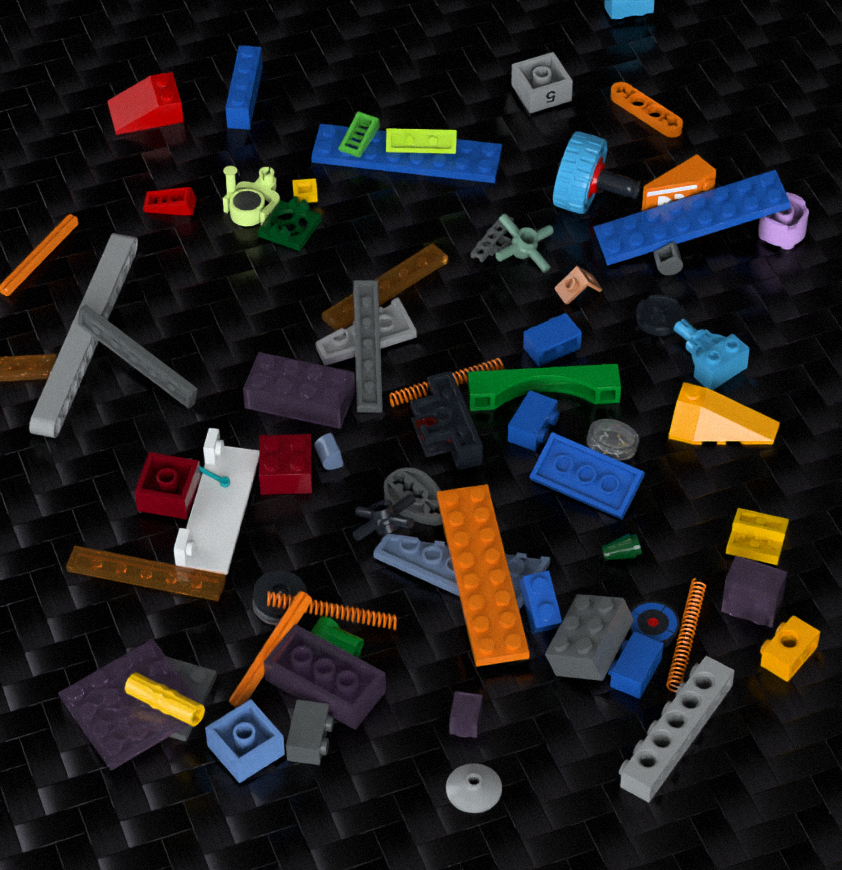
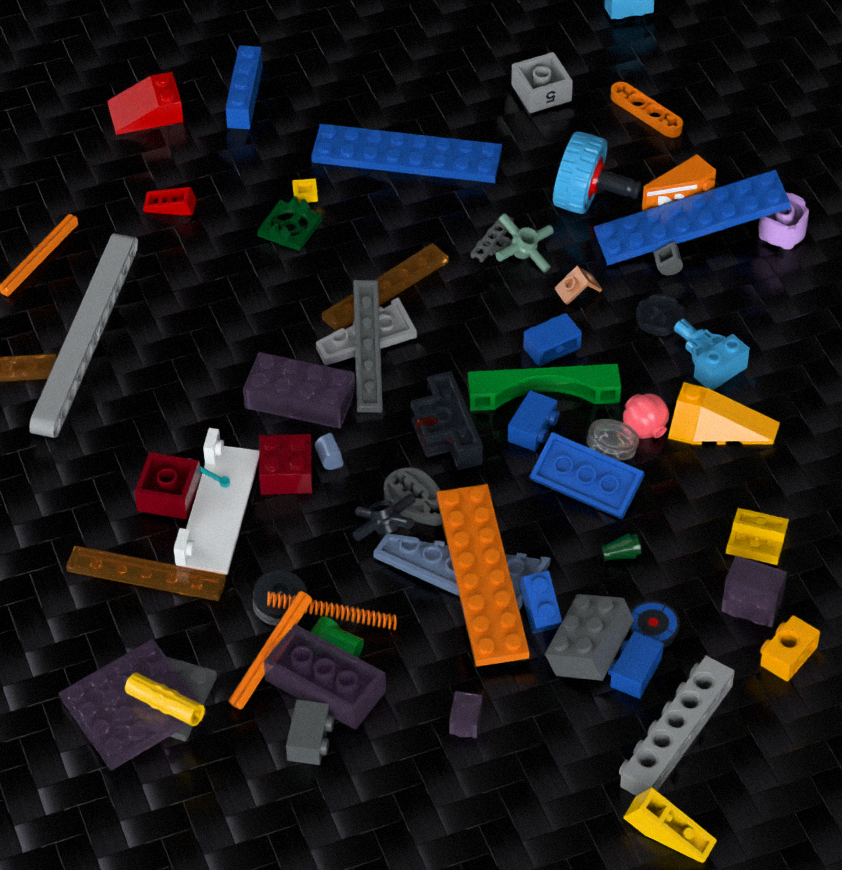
(137, 356): dark grey tile -> none
(245, 740): medium blue brick -> none
(248, 199): yellowish green piece -> none
(359, 120): bright green slope -> none
(421, 141): lime plate -> none
(460, 379): orange piece -> none
(473, 797): light grey dish -> none
(646, 415): none -> coral plant
(668, 825): none -> yellow slope
(681, 632): orange piece -> none

